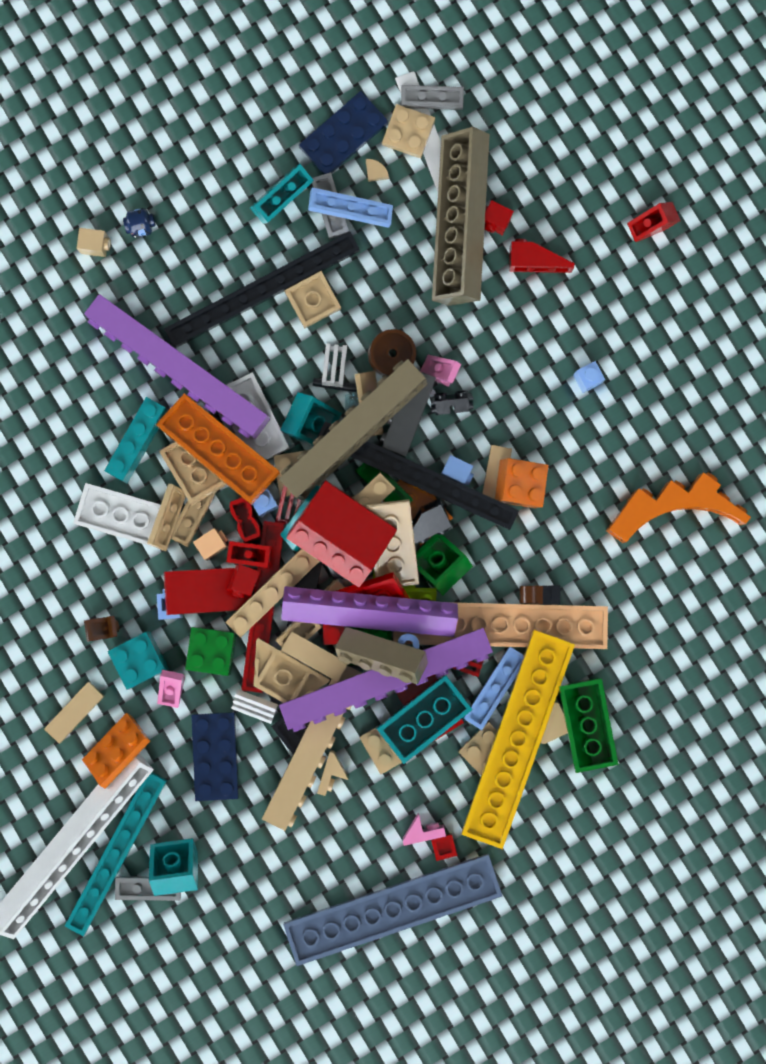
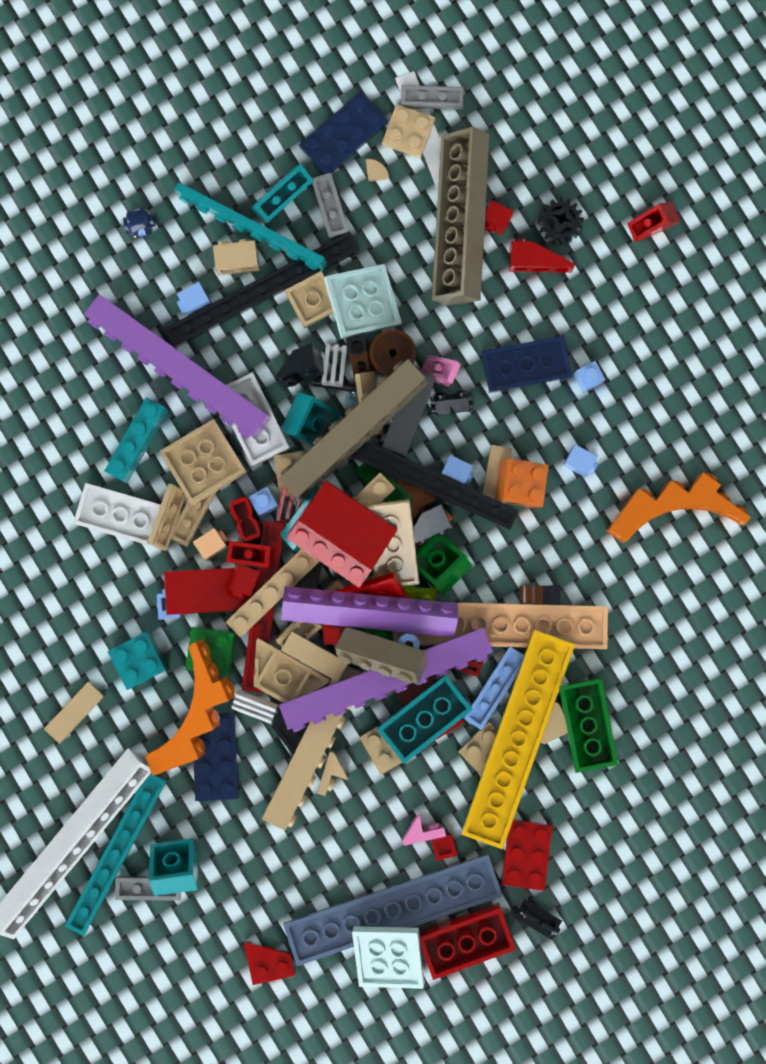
(93, 242): tan brick -> none
(101, 628): reddish brown bracket -> none
(115, 750): orange plate -> none
(170, 688): bright pink slope -> none
(192, 299): none -> light blue brick
(201, 718): none -> orange arch
(218, 449): orange plate -> none
(236, 257): none -> tan brick
(255, 229): none -> teal plate
(267, 963): none -> red wing
(301, 366): none -> black slope
(350, 207): light blue plate -> none
(358, 354): none -> leg
(362, 301): none -> light aqua plate
(388, 957): none -> light aqua plate
(466, 941): none -> red brick
(526, 364): none -> dark blue plate
(527, 855): none -> red plate
(538, 919): none -> black hinge
(551, 217): none -> black gear
(581, 461): none -> light blue brick

